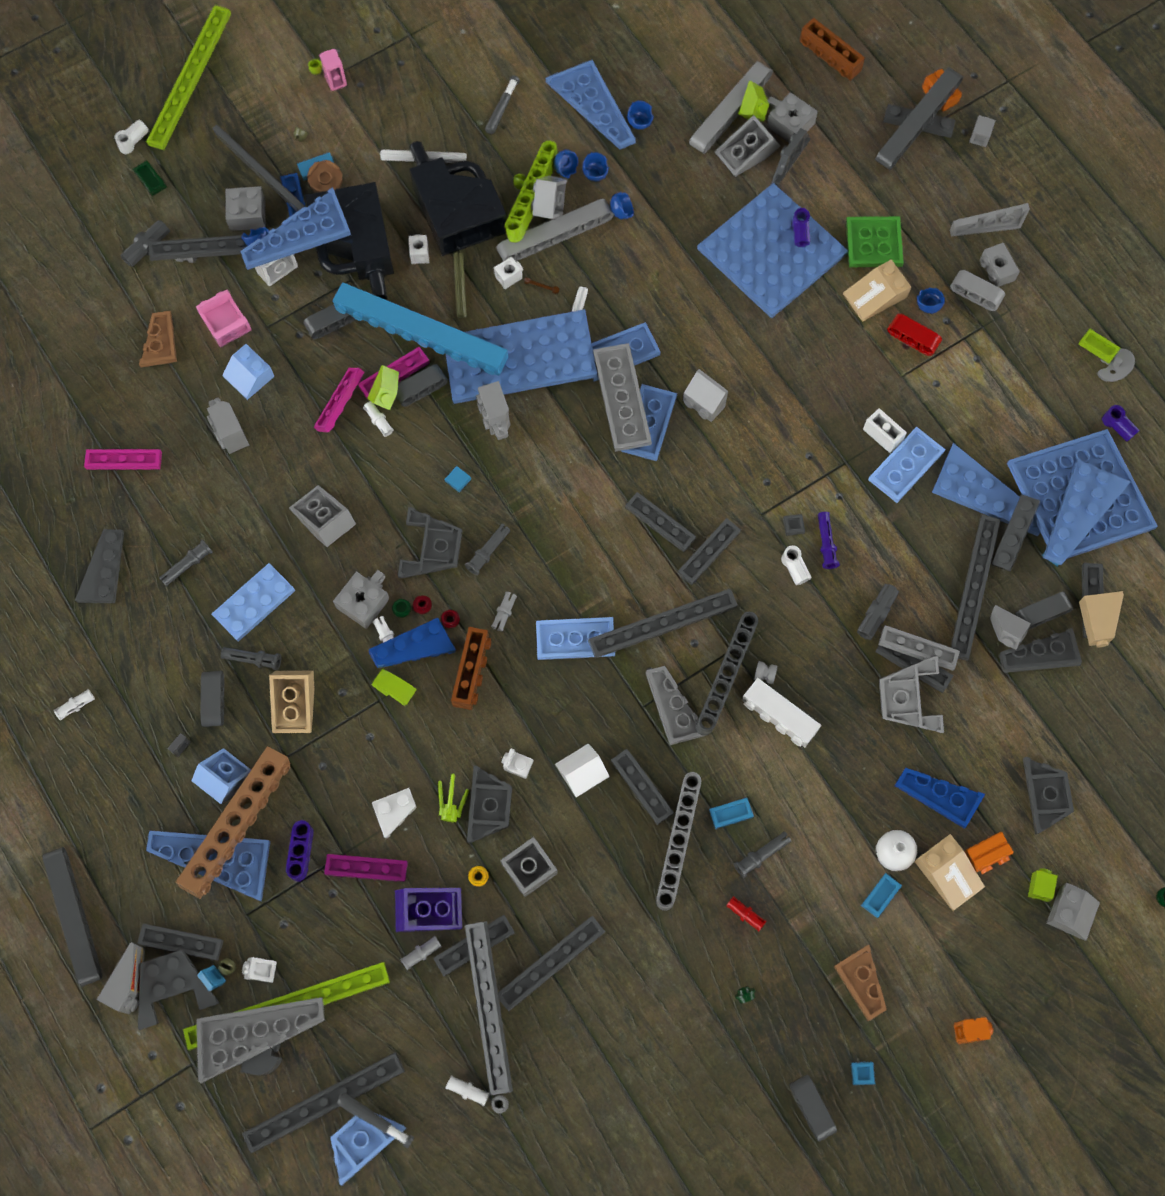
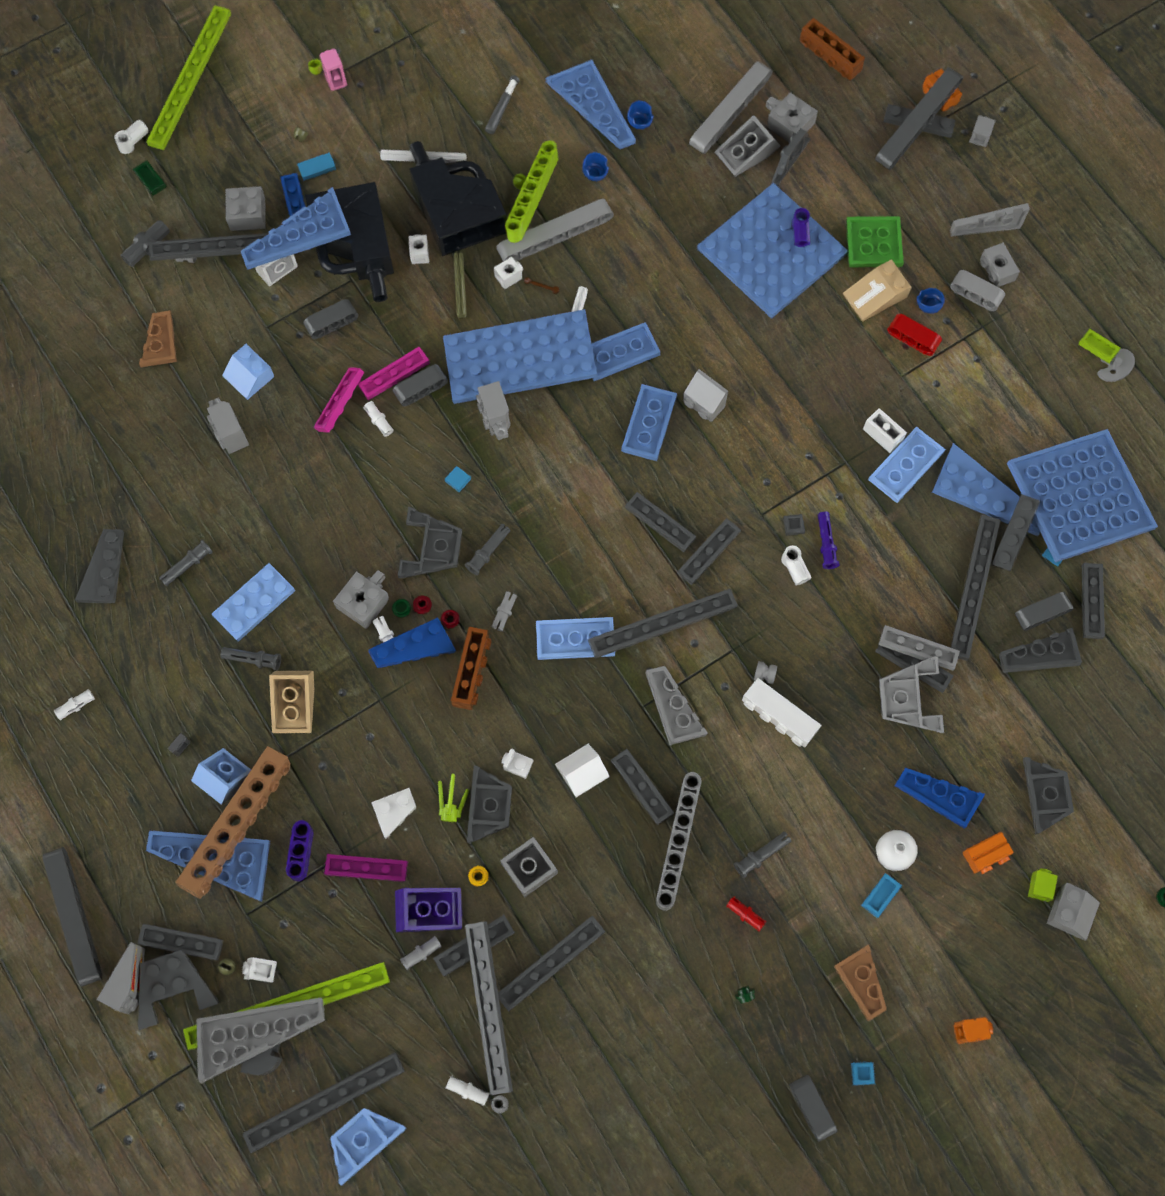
(123, 459): dark pink plate -> none
(211, 978): dark azure tile -> none
(212, 698): dark grey beam -> none
(223, 318): bright pink panel -> none
(254, 235): blue hair -> none
(257, 168): dark grey tile -> none
(323, 515): light grey slope -> none
(324, 176): medium nougat tile -> none
(372, 1118): dark grey piece -> none
(384, 388): lime slope -> none
(394, 686): lime slope -> none
(420, 329): dark azure brick -> none
(549, 197): light grey hinge -> none
(565, 163): blue hair -> none
(621, 206): blue hair -> none
(622, 397): light grey plate -> none
(723, 681): dark grey beam -> none
(731, 813): dark azure tile -> none
(754, 102): lime slope -> none
(877, 611): dark grey piece -> none
(950, 872): tan slope -> none
(1008, 627): light grey slope -> none
(1084, 503): medium blue wing -> none
(1101, 616): tan slope -> none
(1121, 423): dark purple piece -> none

